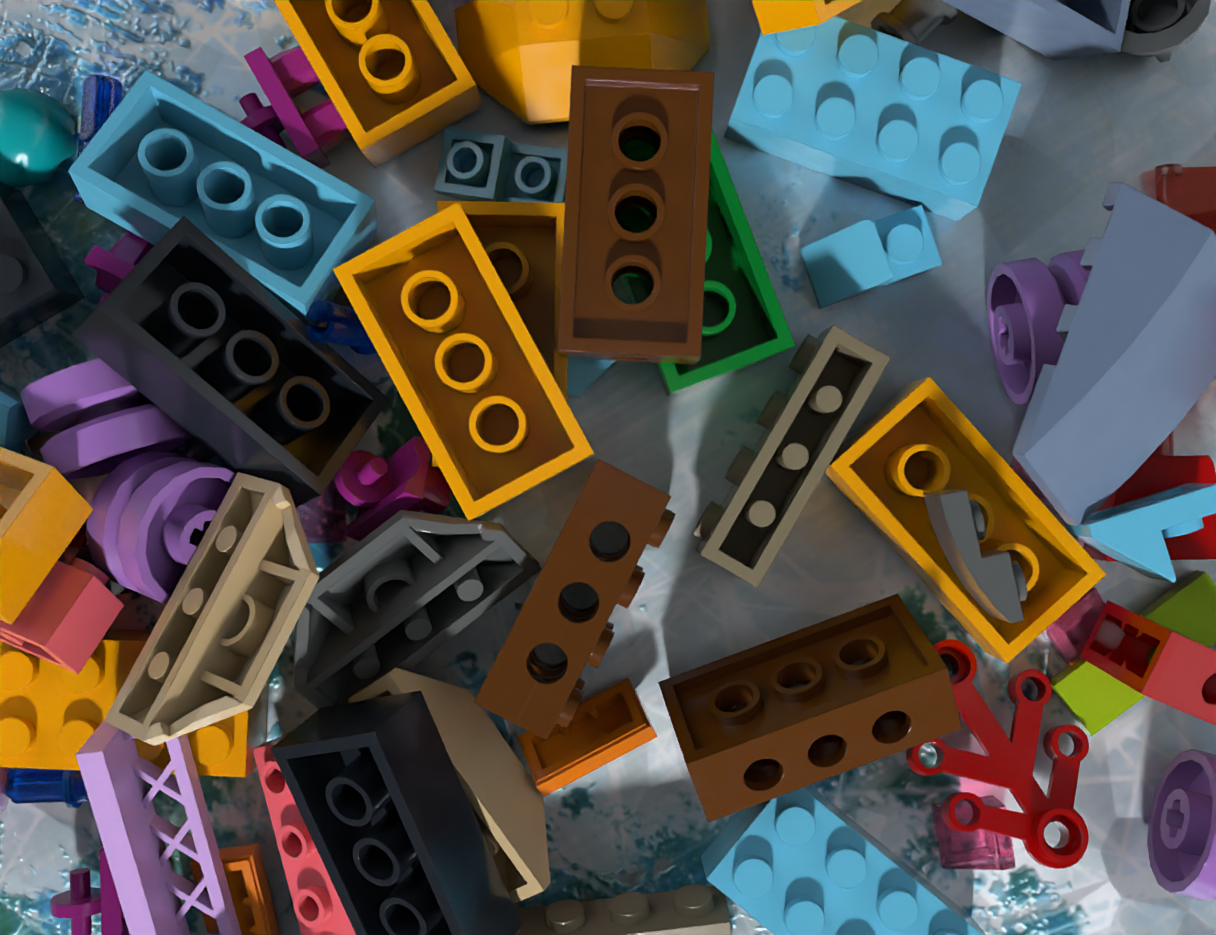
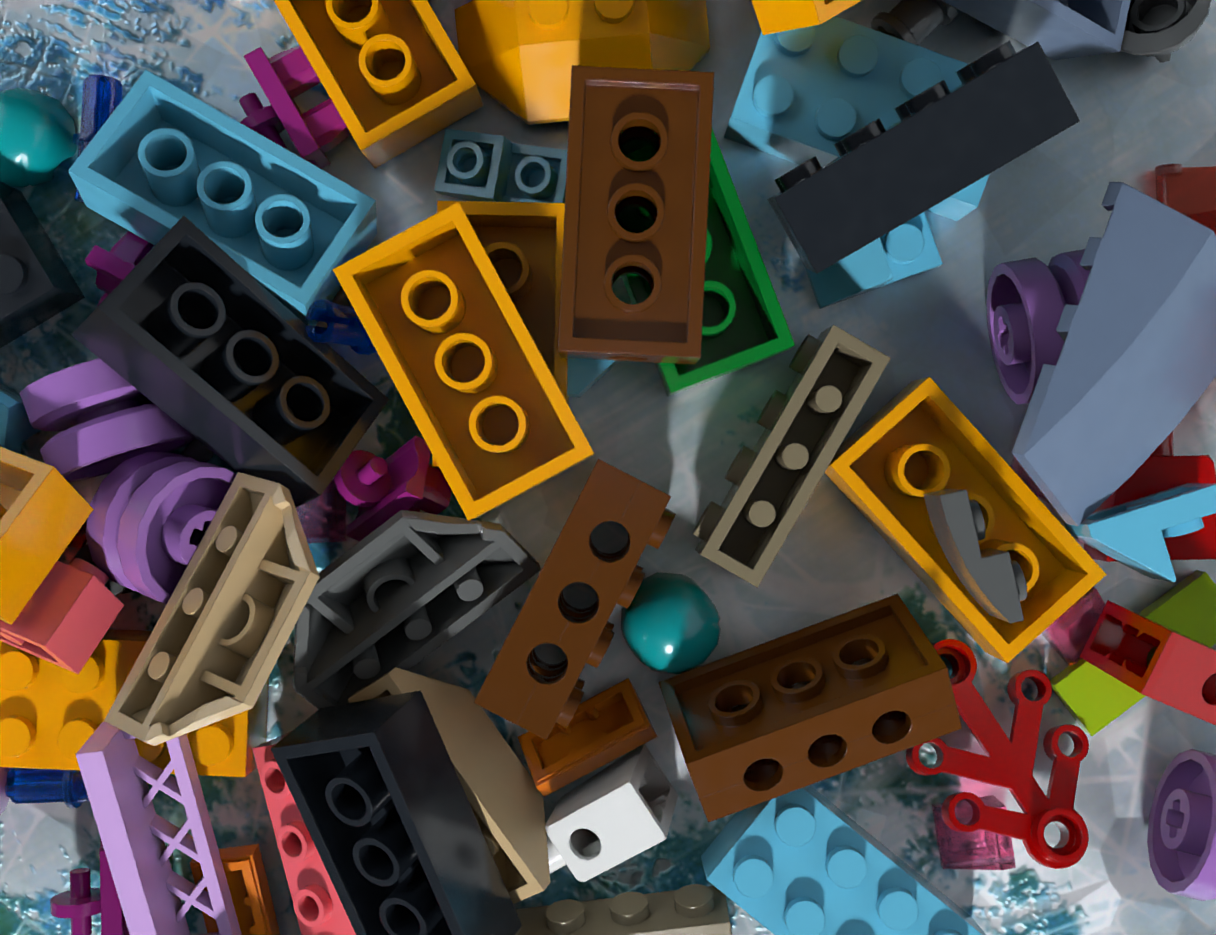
(611, 816): none -> white torso
(670, 623): none -> teal hair
(934, 151): none -> black brick

